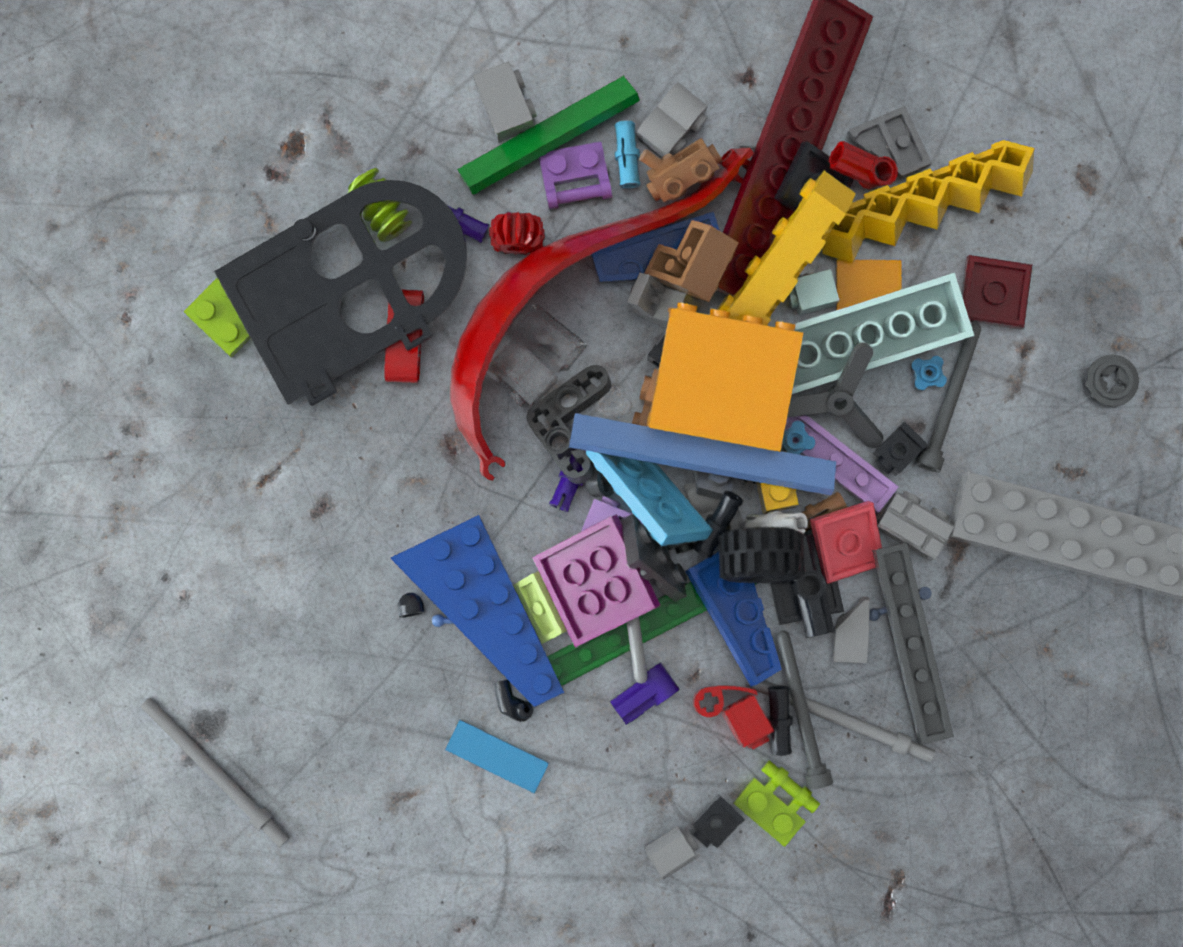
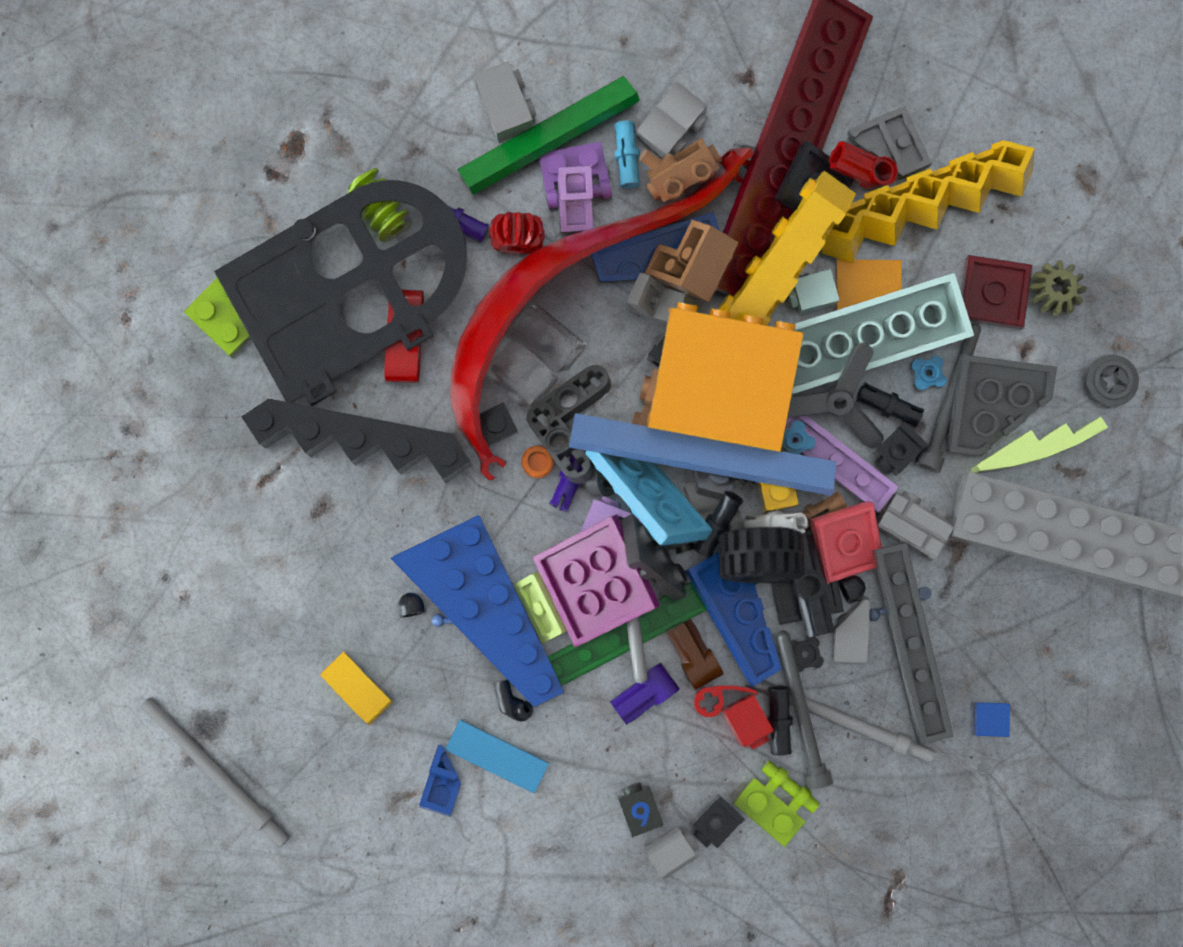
(356, 688): none -> yellow slope
(357, 436): none -> black brick
(441, 786): none -> blue slope
(497, 424): none -> black plate
(537, 462): none -> orange tile
(575, 198): none -> lavender slope
(640, 809): none -> pearl dark grey brick
(697, 660): none -> reddish brown piece
(813, 659): none -> black plate
(852, 588): none -> black hinge
(890, 404): none -> black pin
(992, 719): none -> blue tile
(994, 400): none -> dark grey plate
(1029, 449): none -> yellowish green slope
(1057, 300): none -> olive gear

